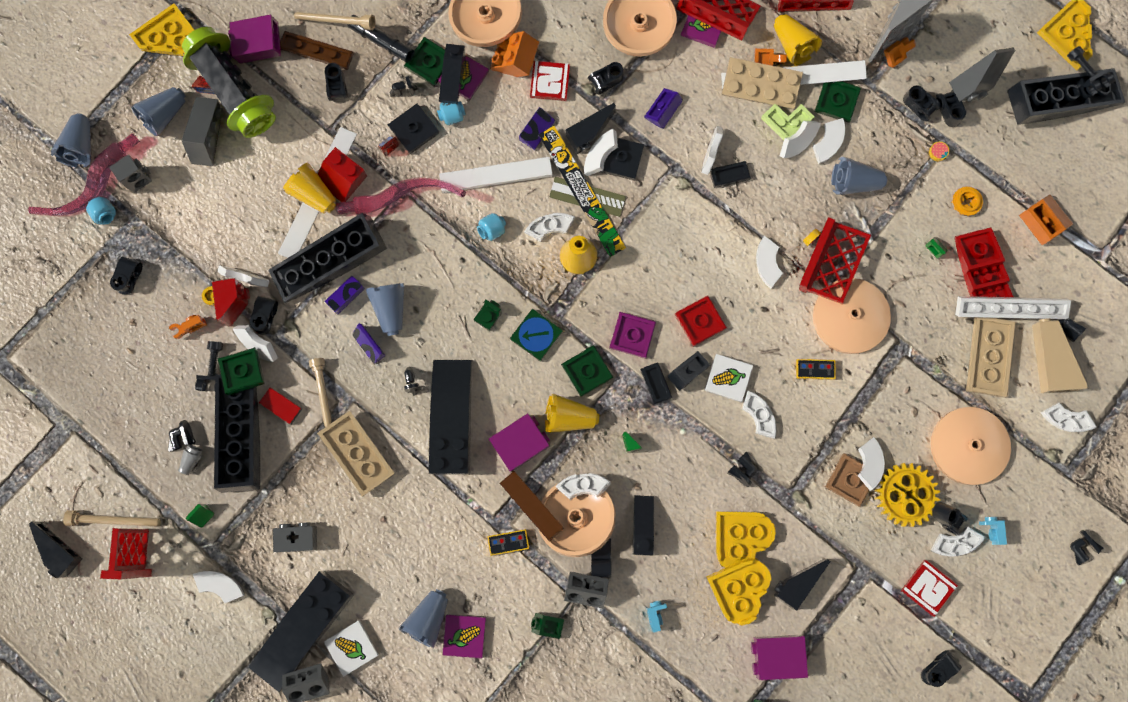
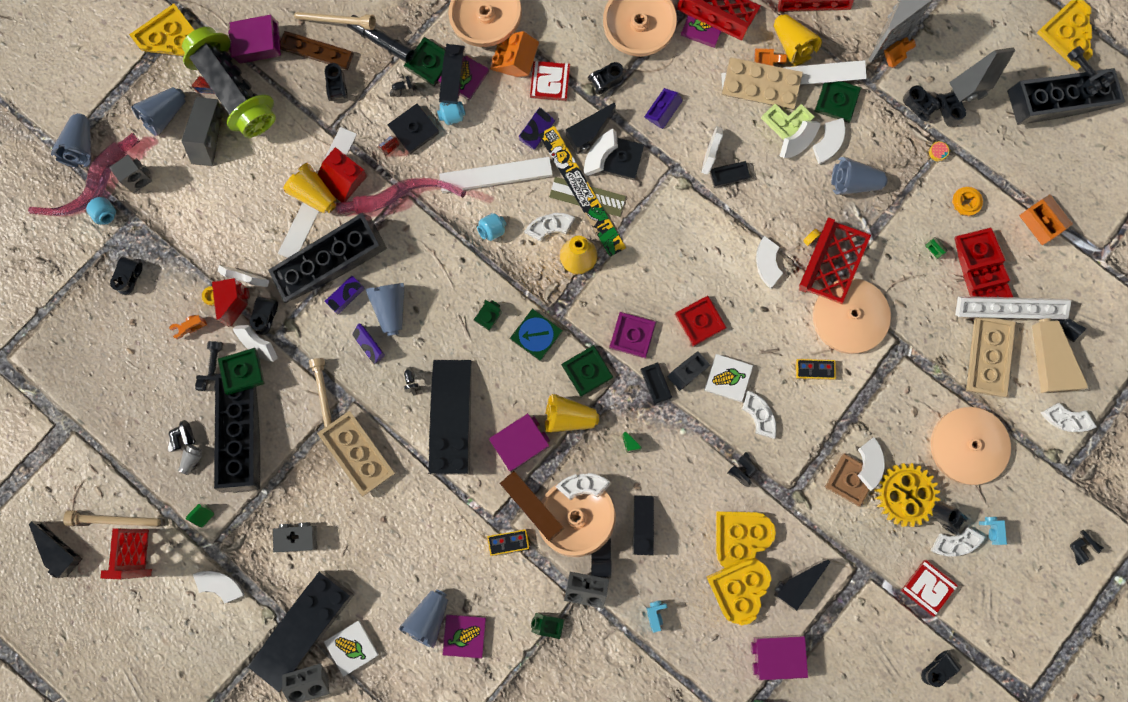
(280, 405): red tile -> none

